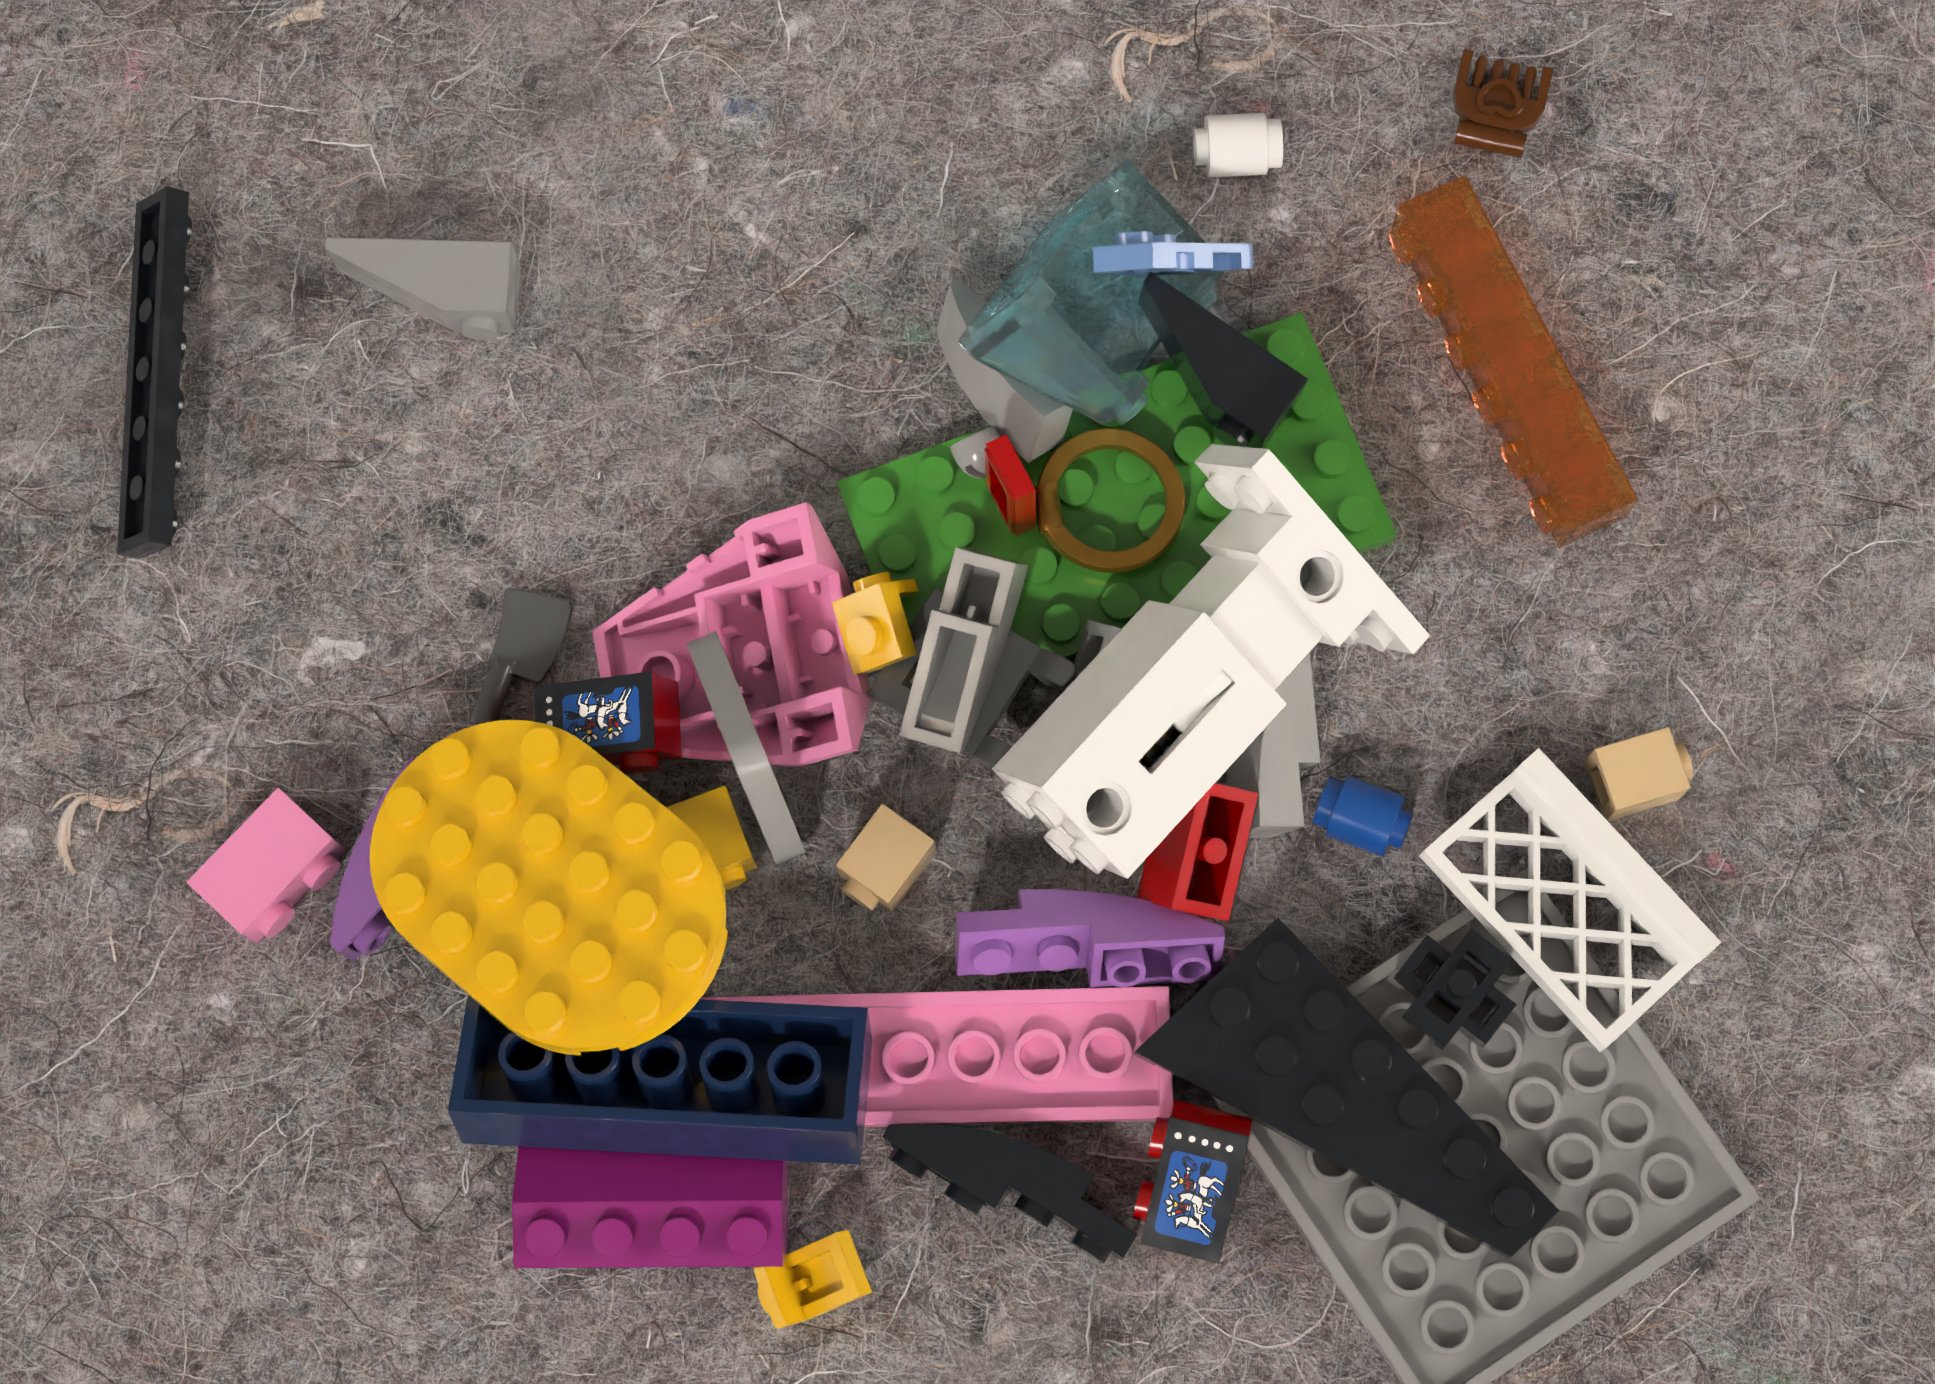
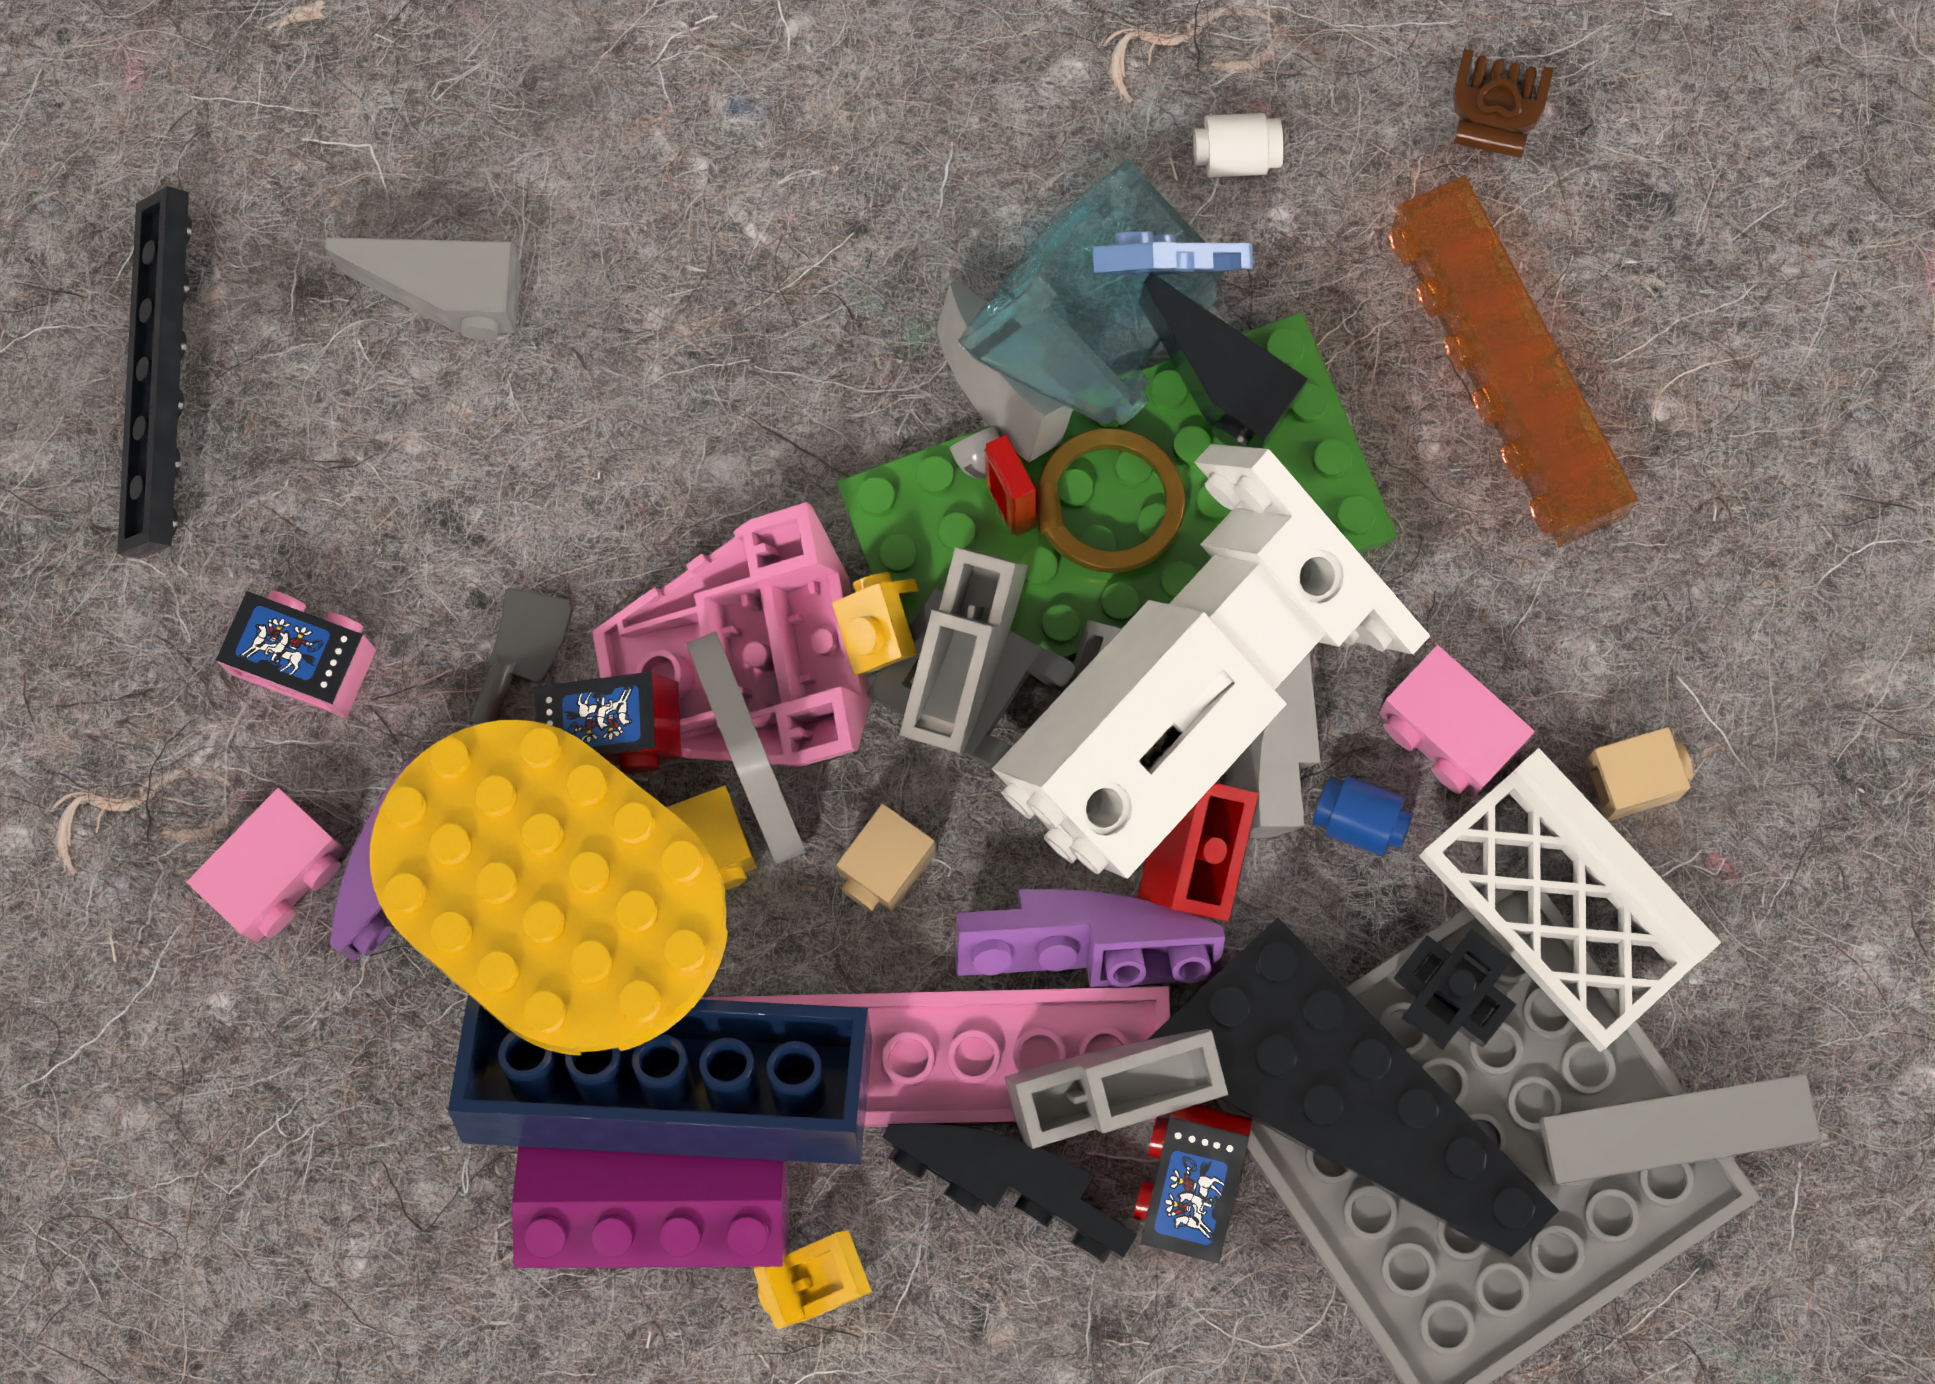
(297, 652): none -> brick
(1115, 1087): none -> light grey slope
(1454, 723): none -> bright pink brick
(1679, 1129): none -> light grey tile

